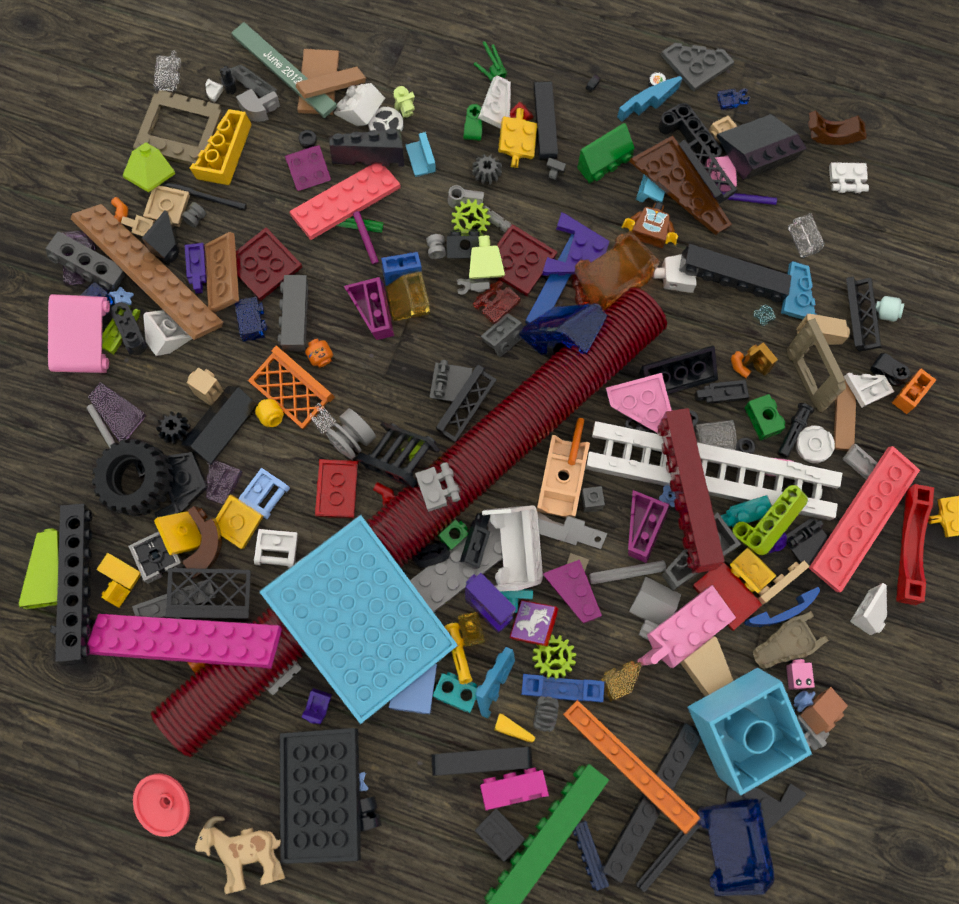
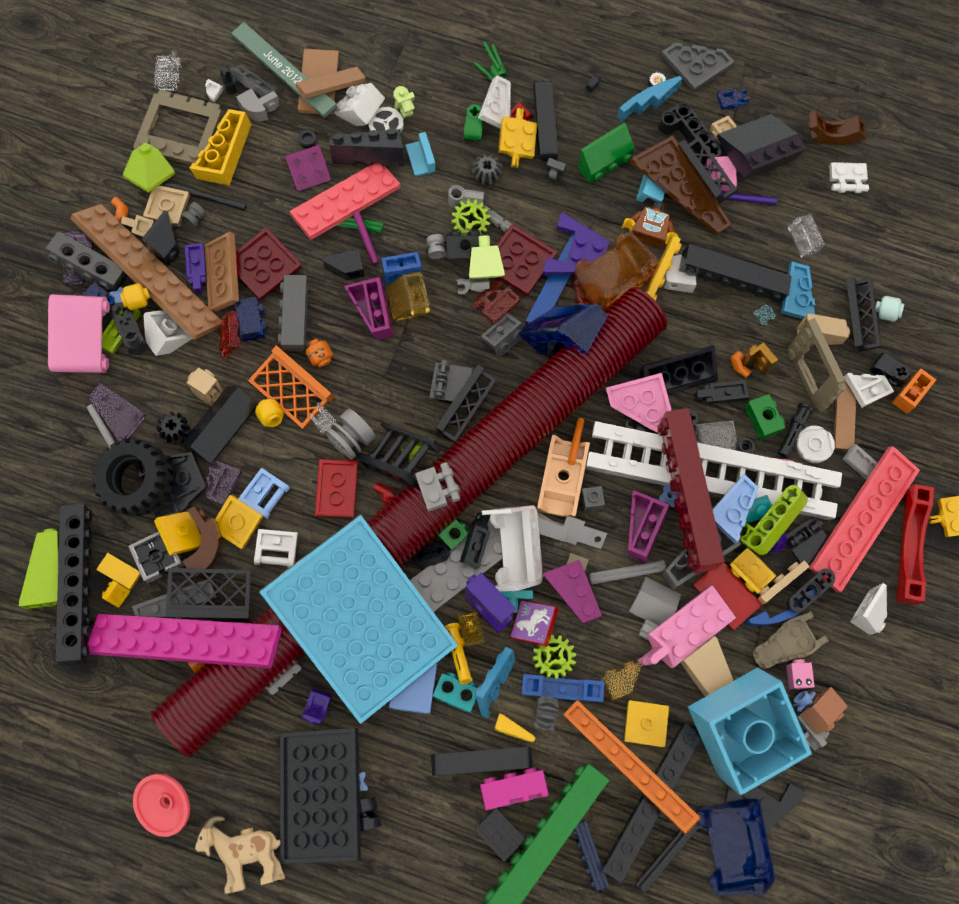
(134, 296): none -> yellow head
(228, 334): none -> clear red plate
(345, 264): none -> black slope
(646, 723): none -> yellow plate
(665, 264): none -> yellow plate
(733, 508): none -> light blue wing
(804, 604): none -> black beam

